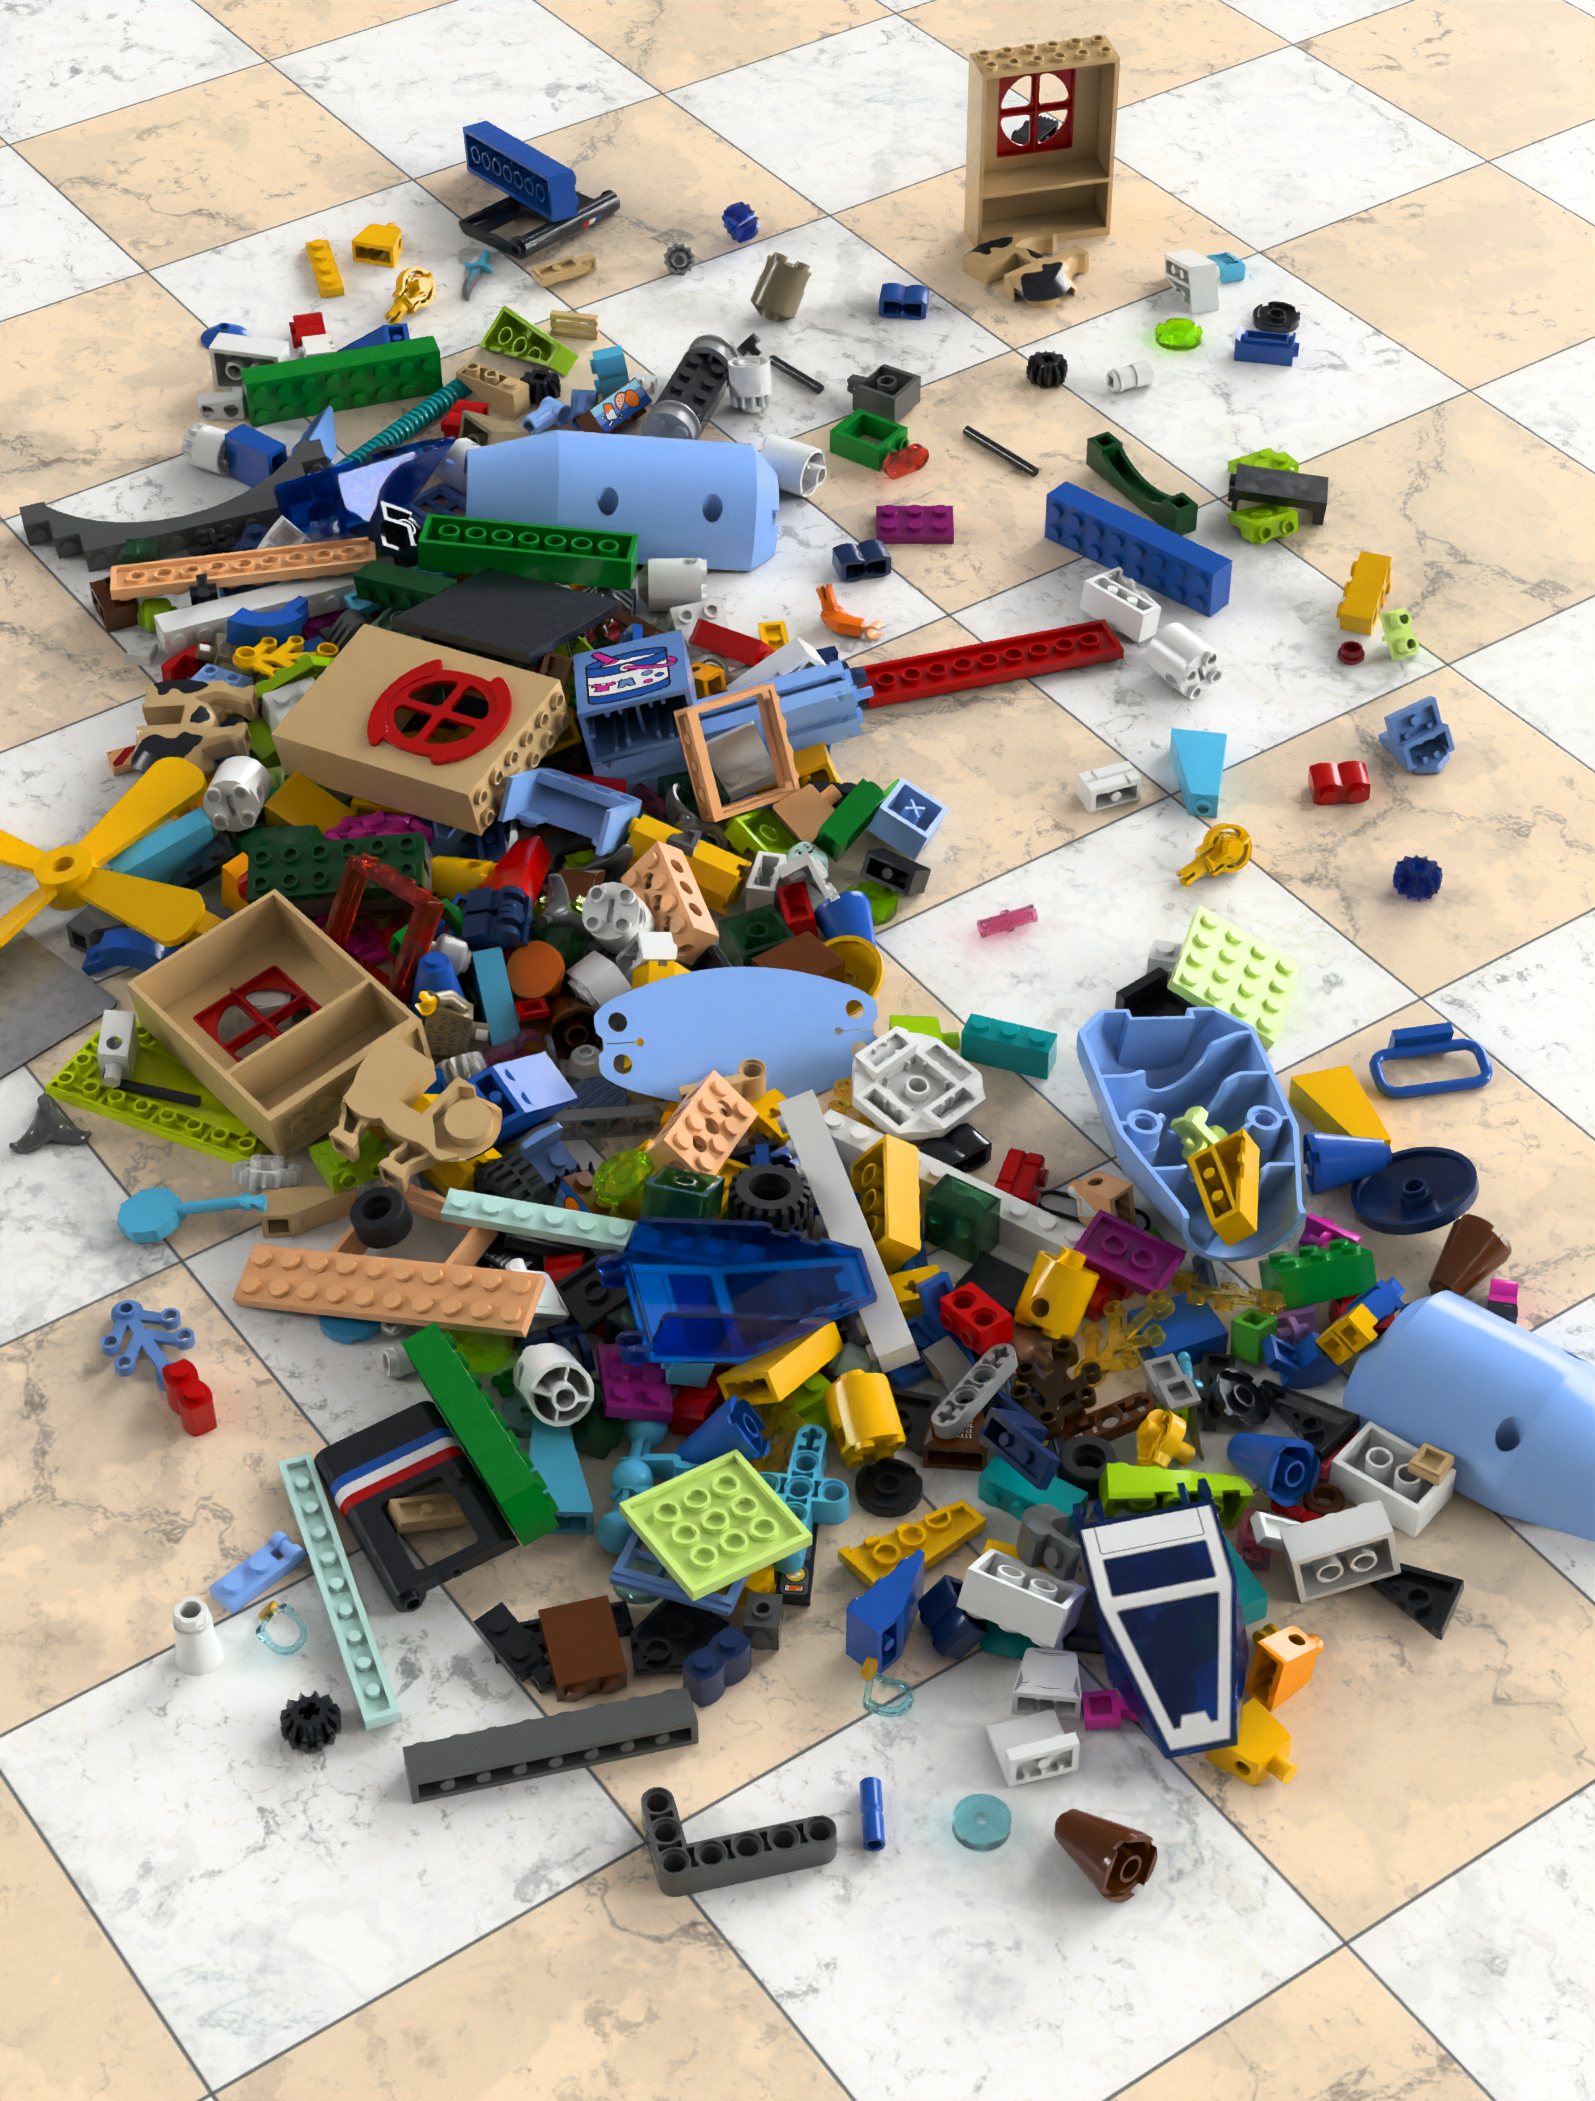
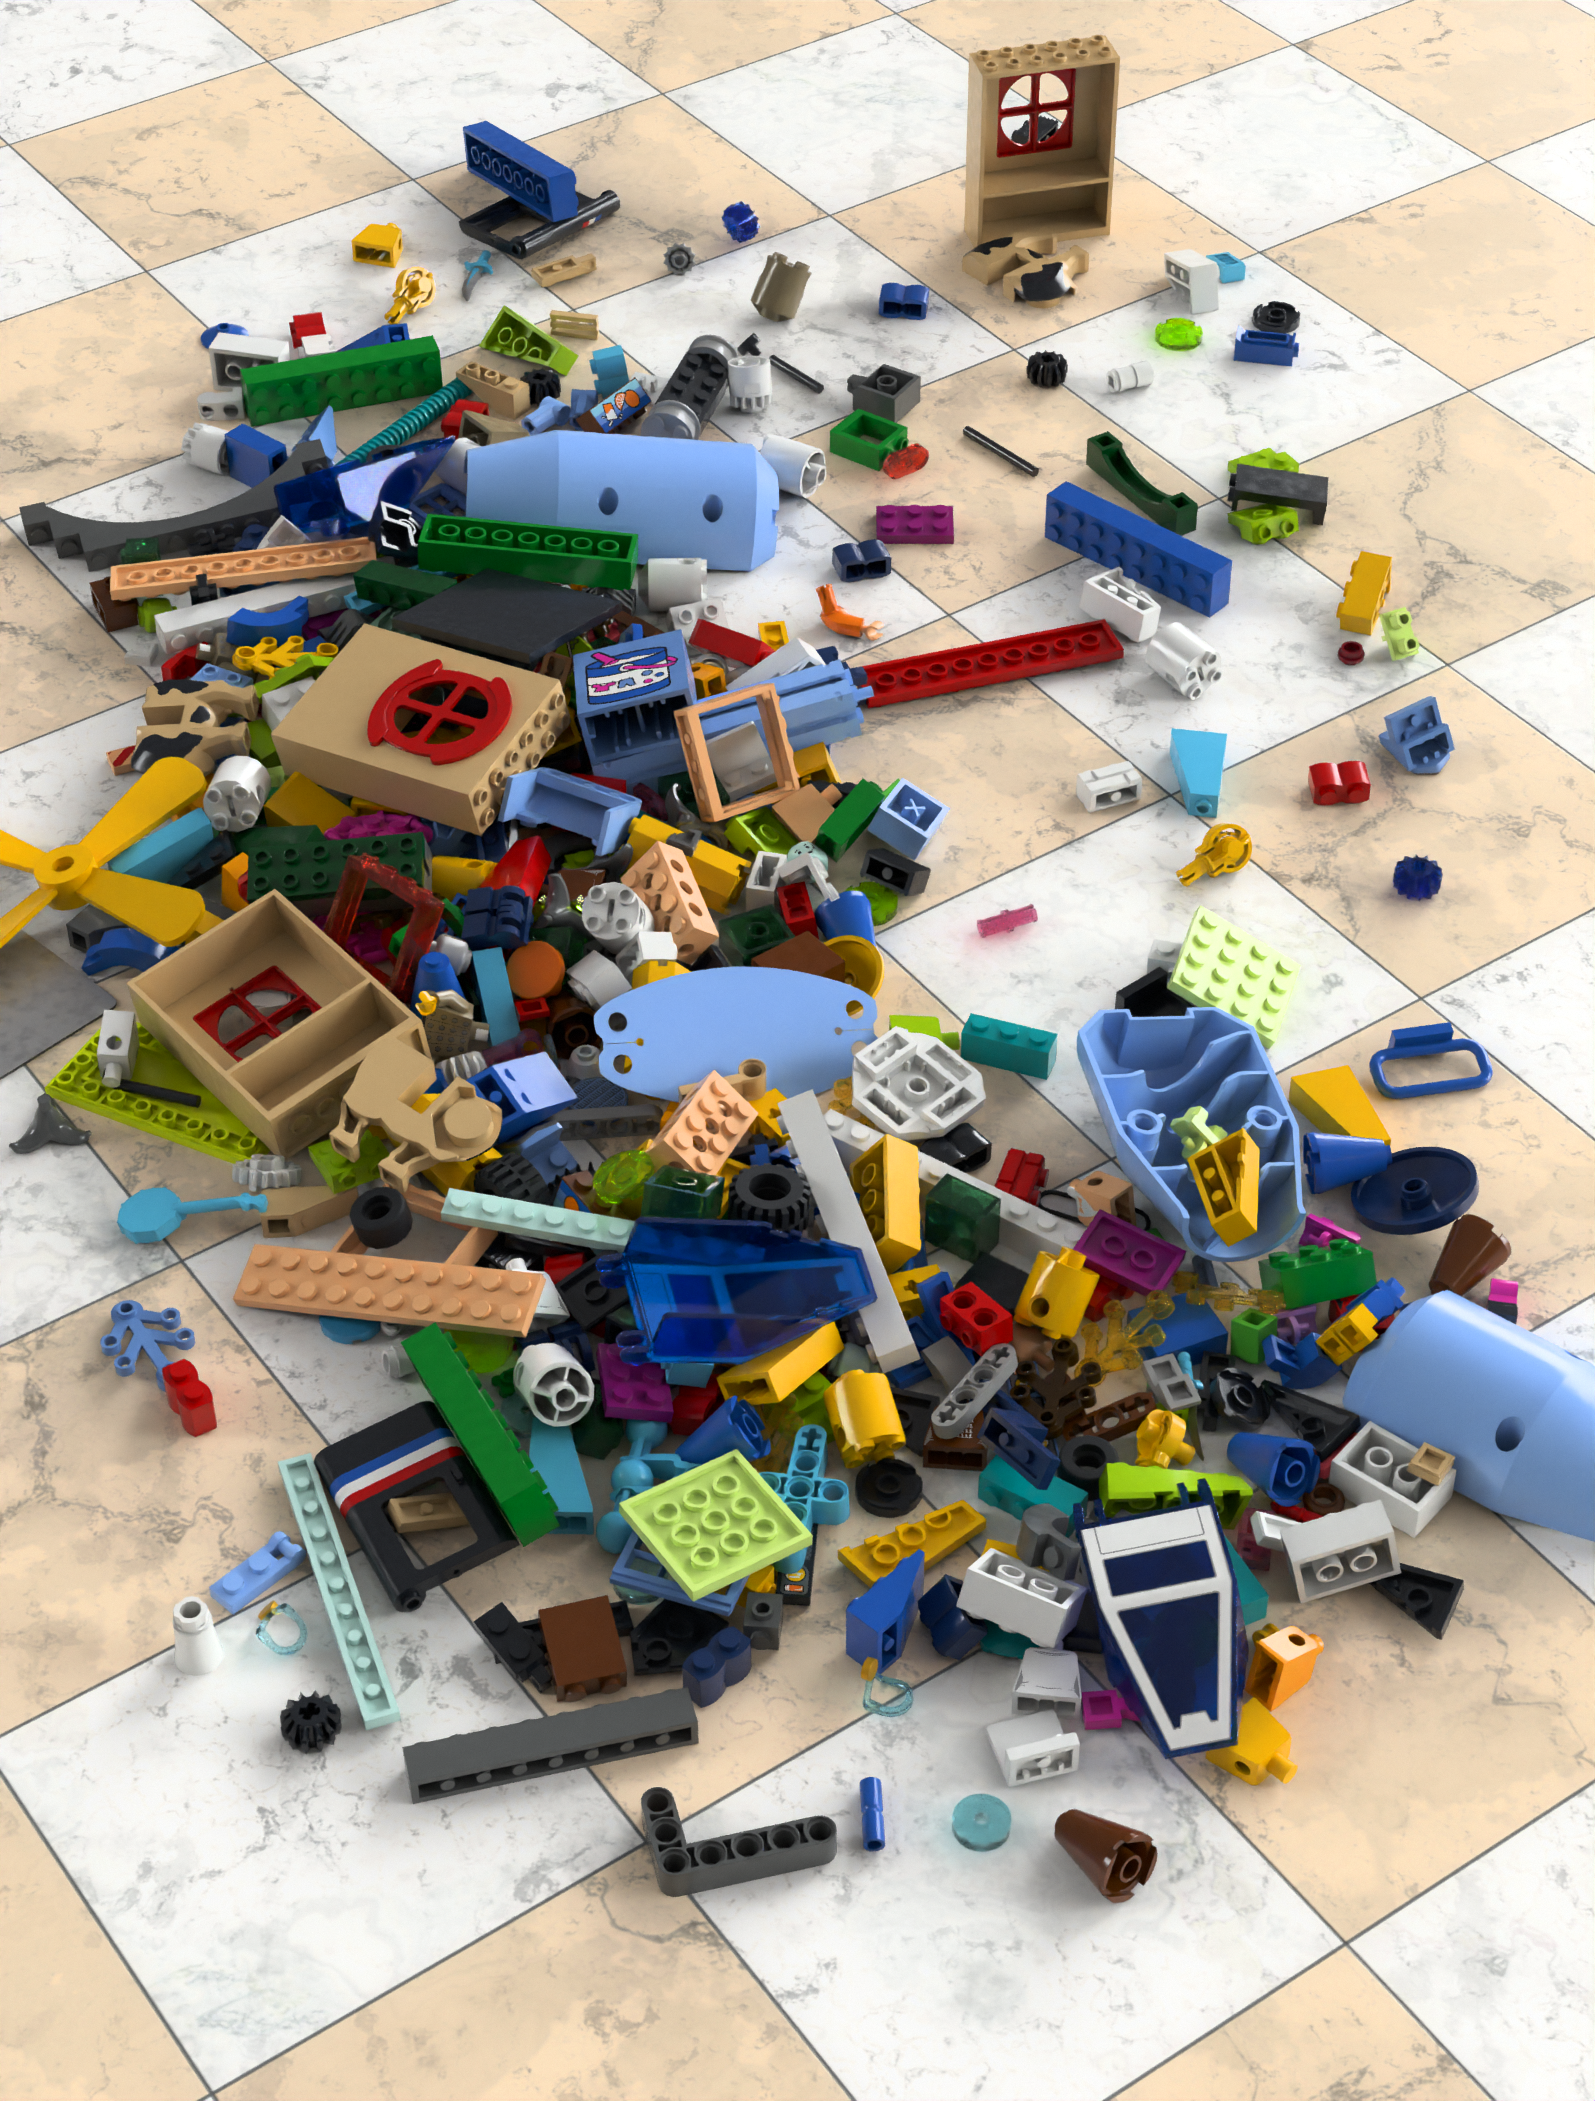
(324, 268): yellow plate -> none

